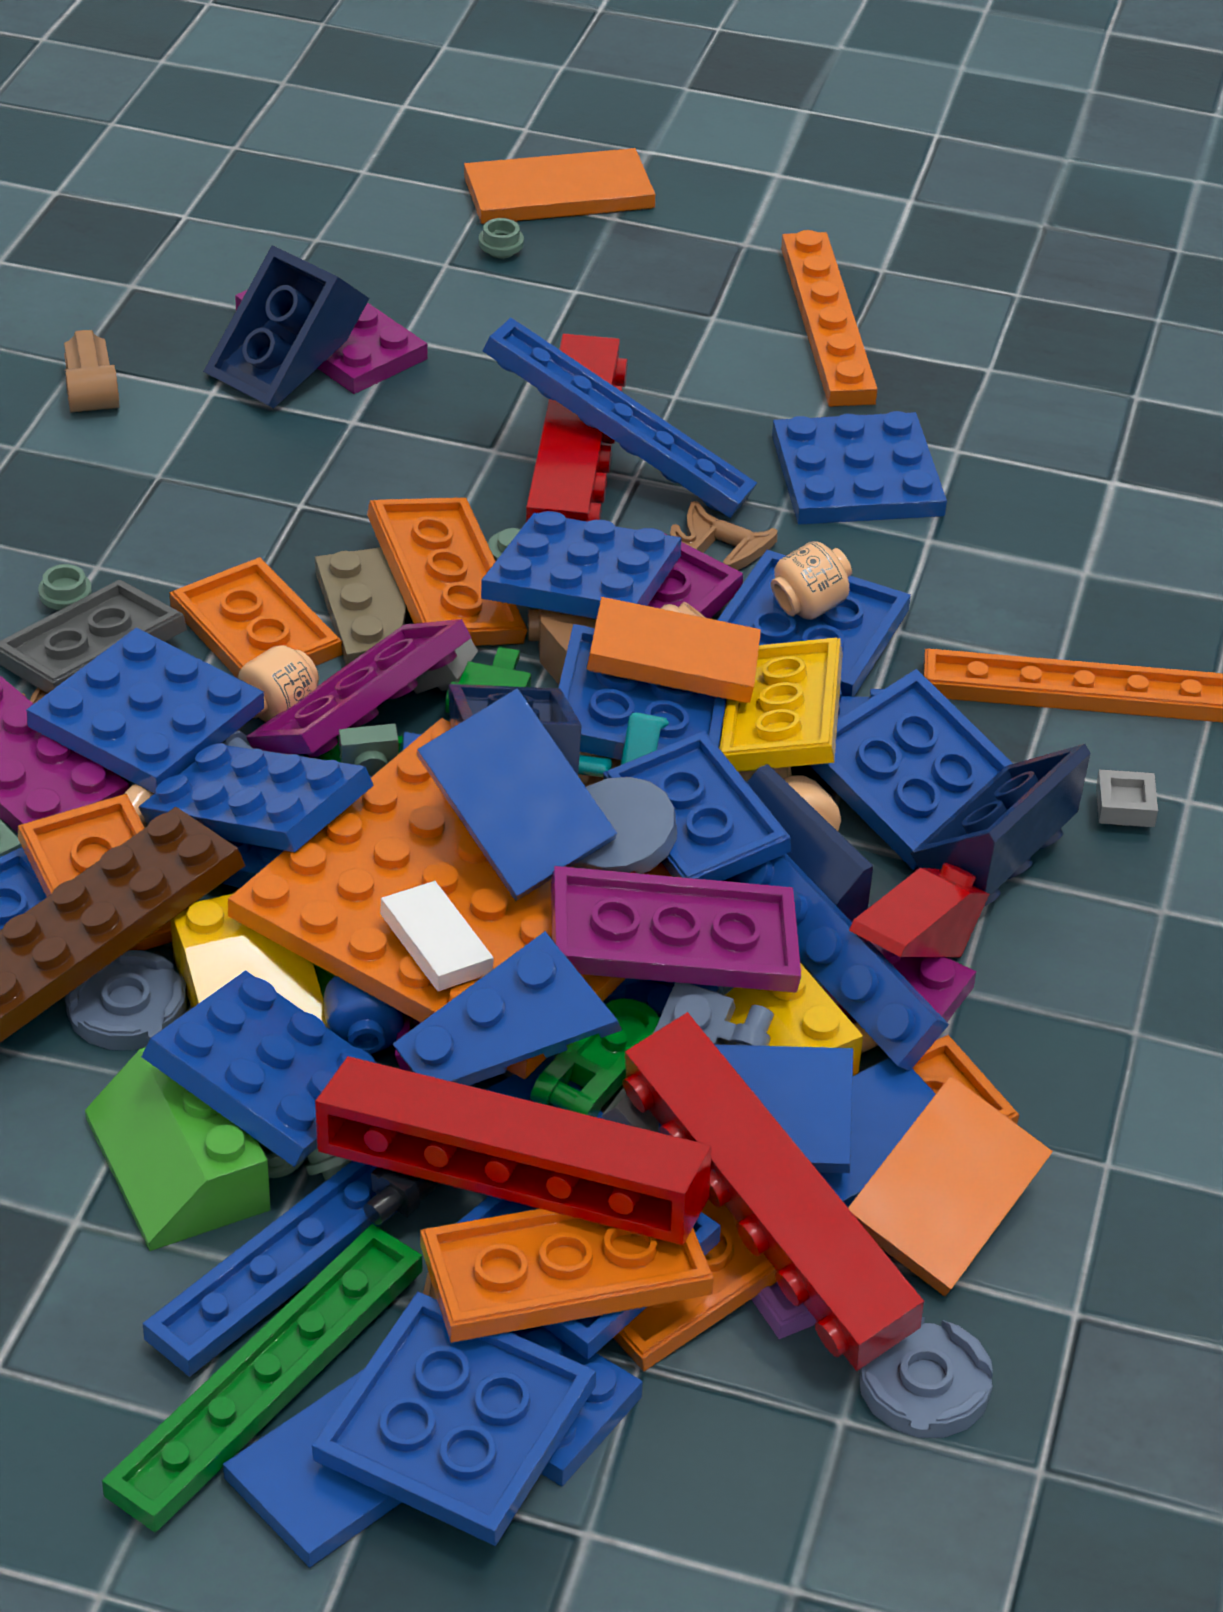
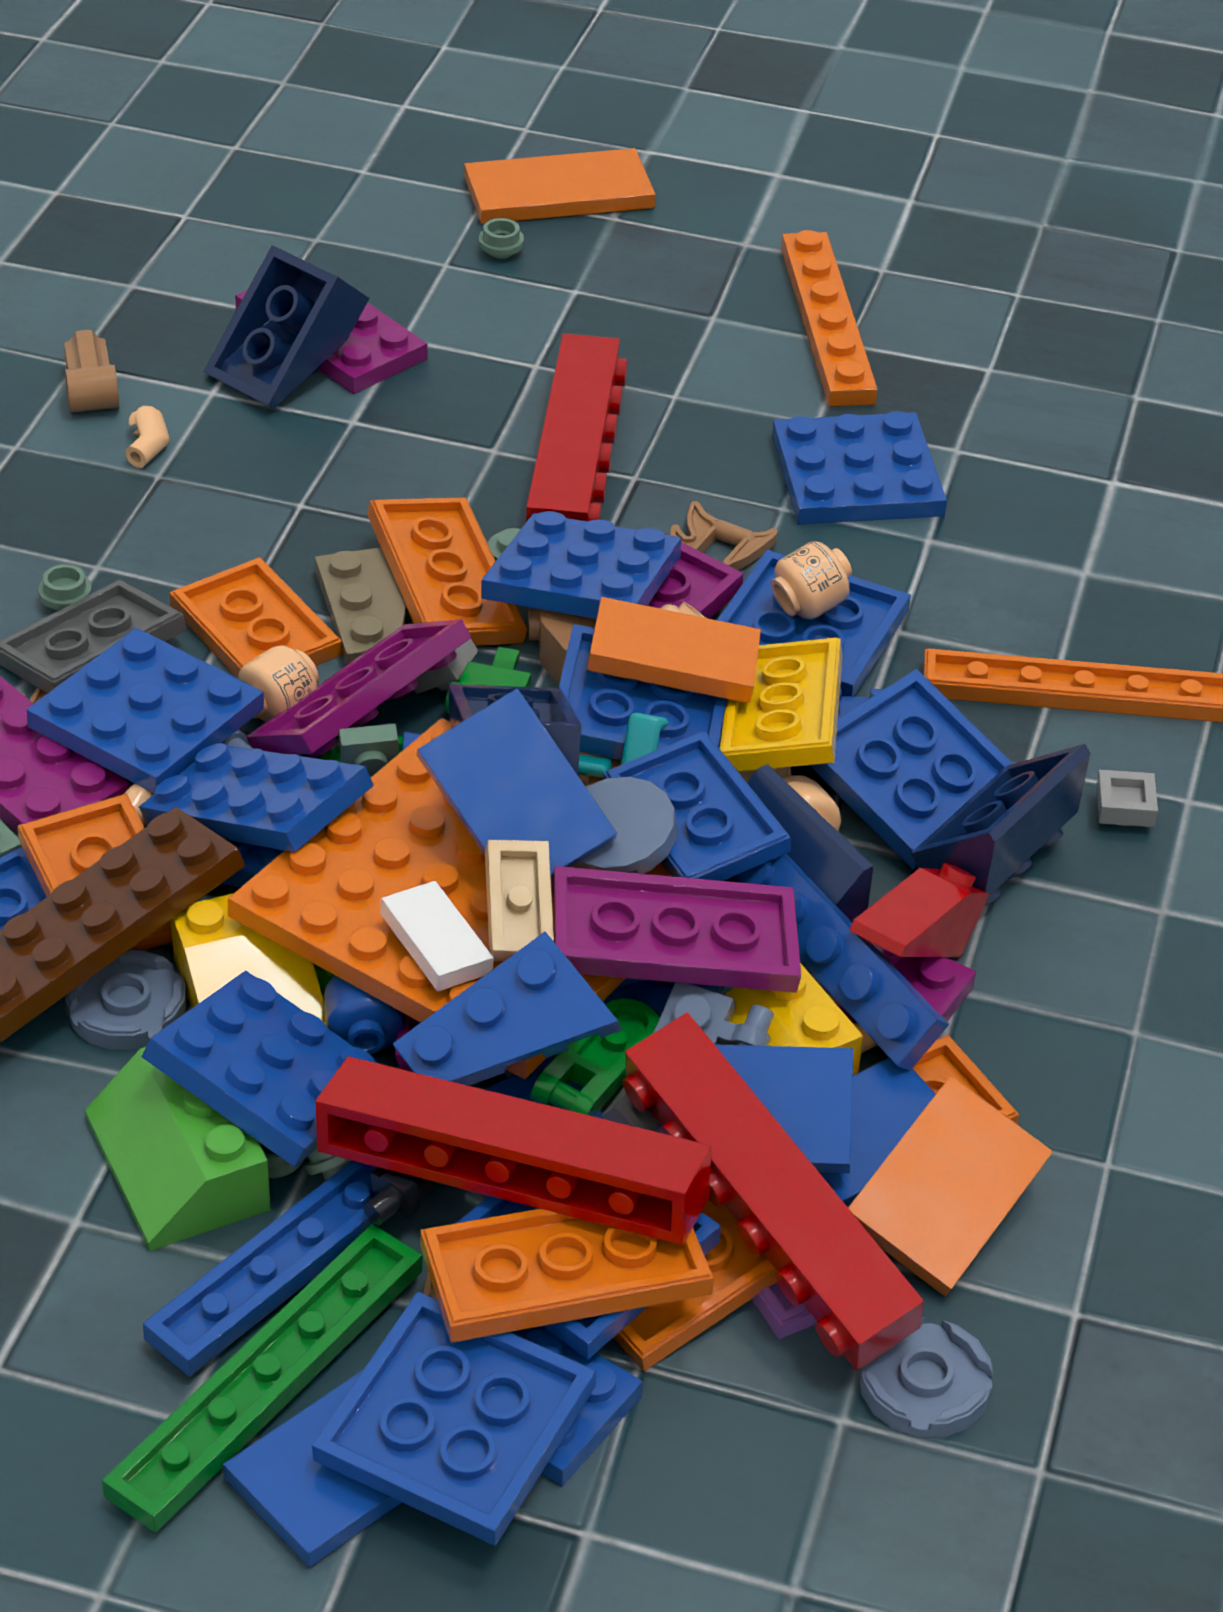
(151, 433): none -> light nougat arm
(517, 894): none -> tan plate
(619, 417): blue plate -> none

